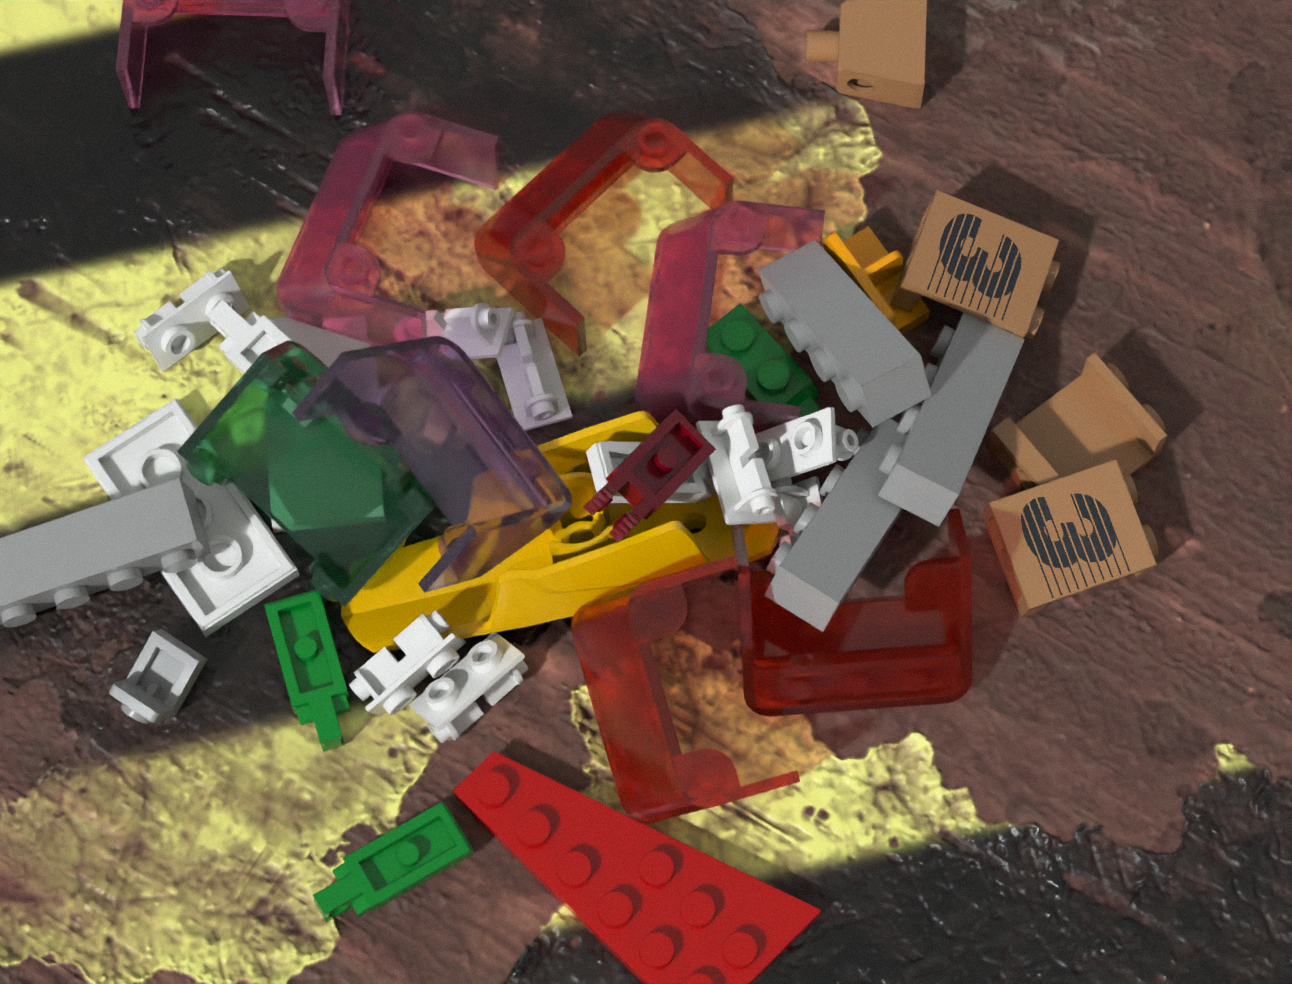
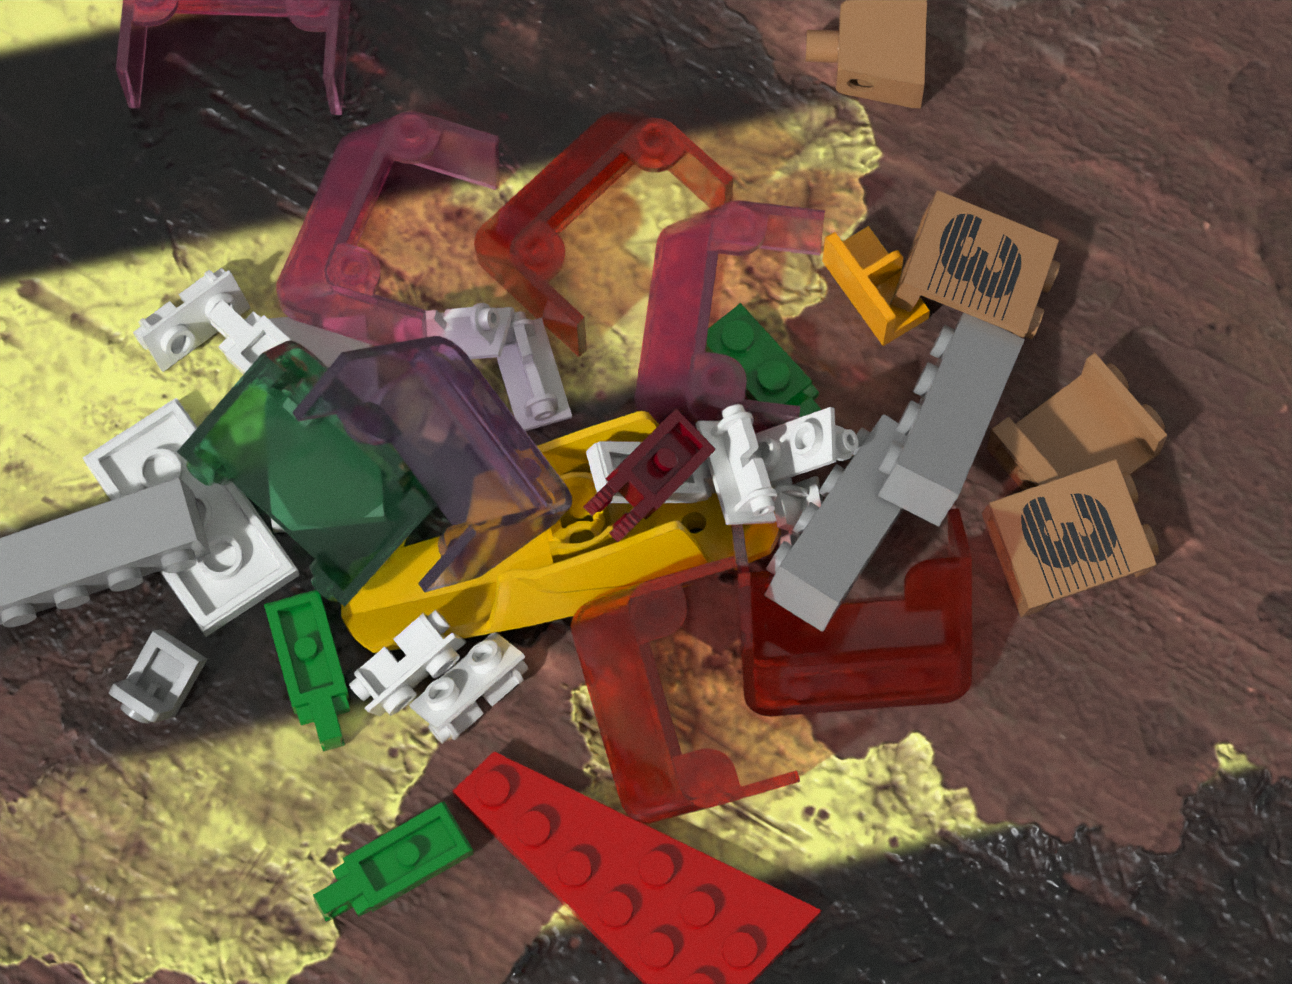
(843, 334): light grey brick -> none

